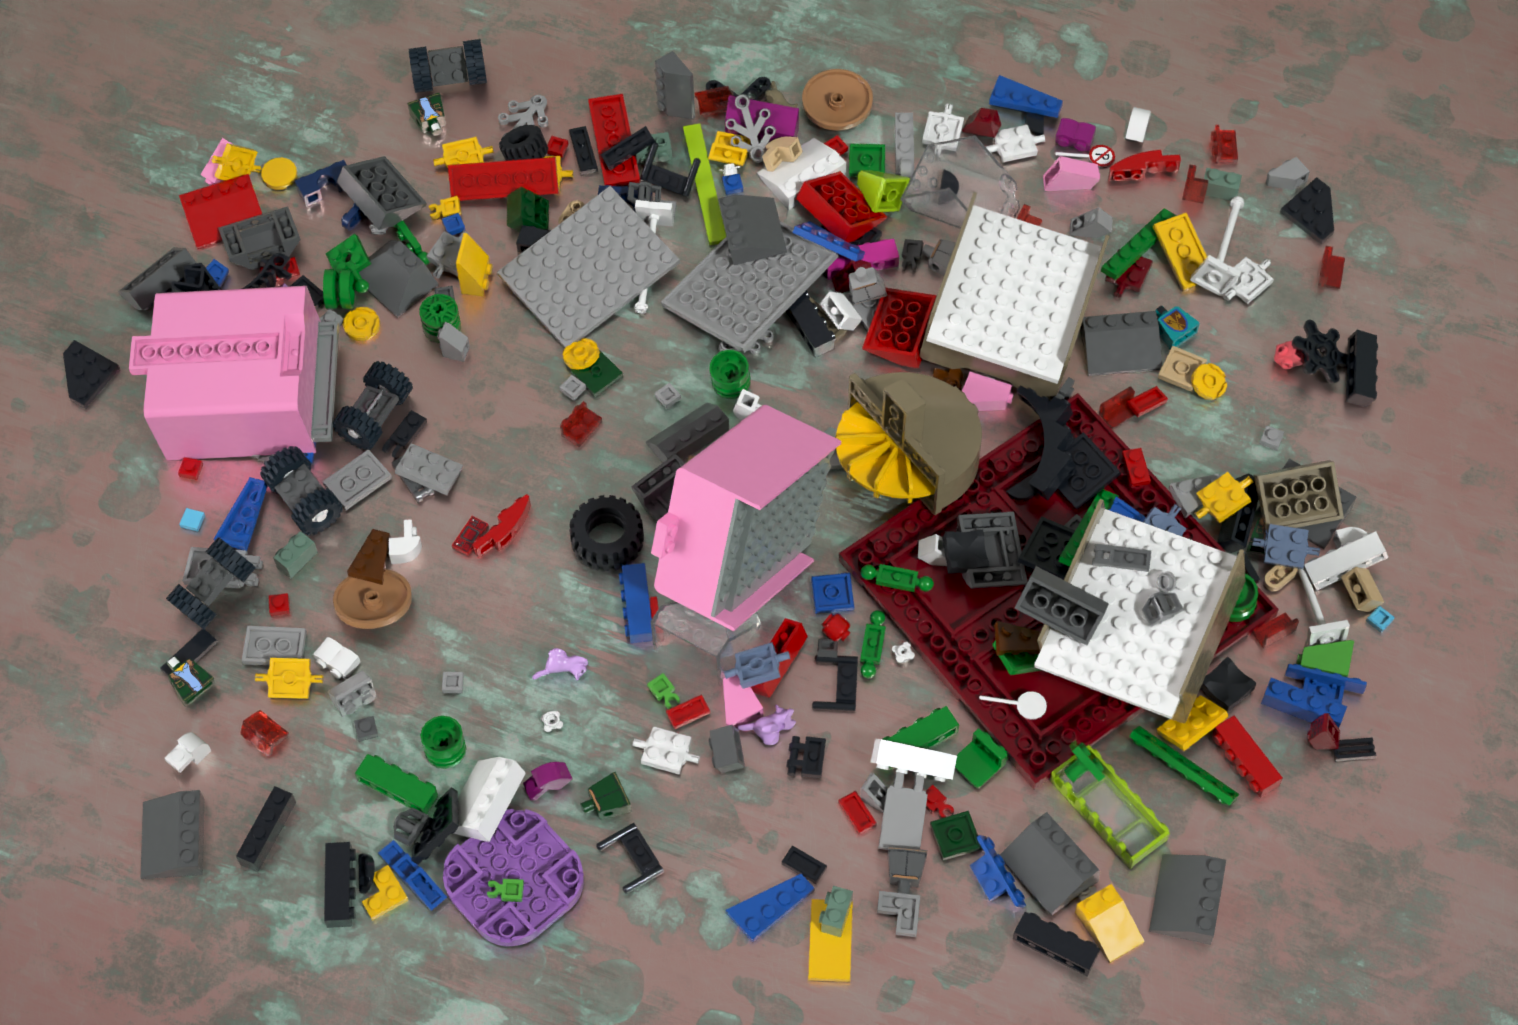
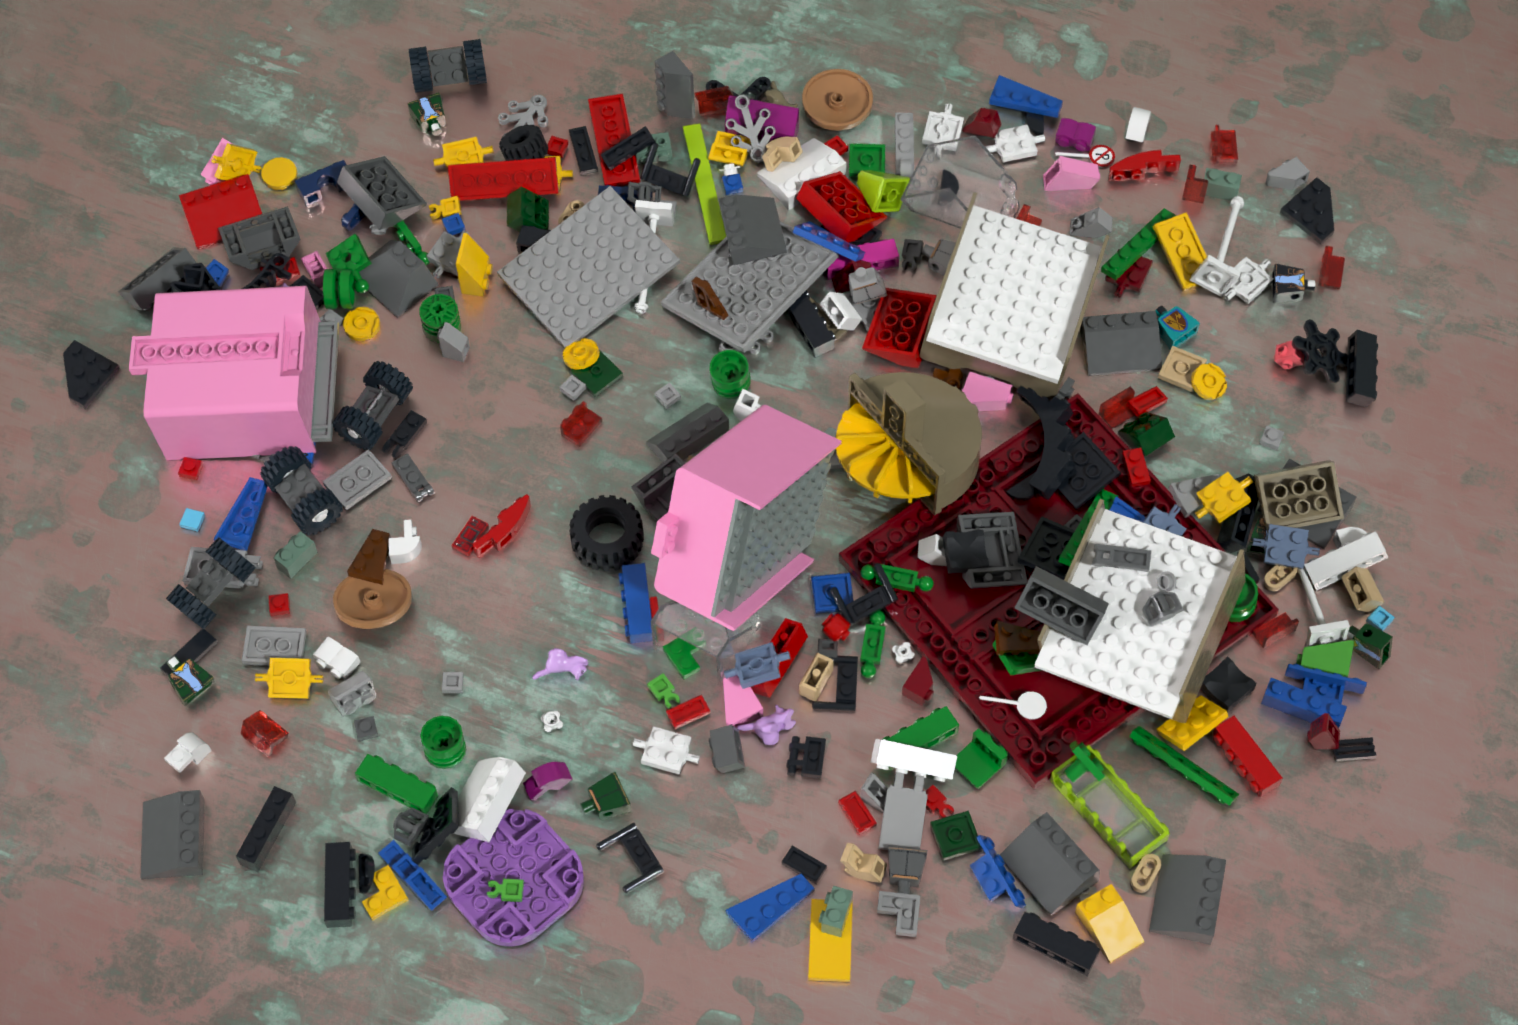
(315, 269): none -> bright pink slope
(428, 469): light grey plate -> none
(680, 655): none -> green plate
(707, 298): none -> reddish brown wing
(816, 677): none -> tan brick
(863, 866): none -> tan brick
(870, 602): none -> black plate
(919, 684): none -> dark red slope
(1145, 874): none -> tan plate
(1147, 432): none -> dark green slope
(1289, 284): none -> torso
(1371, 644): none -> dark green torso

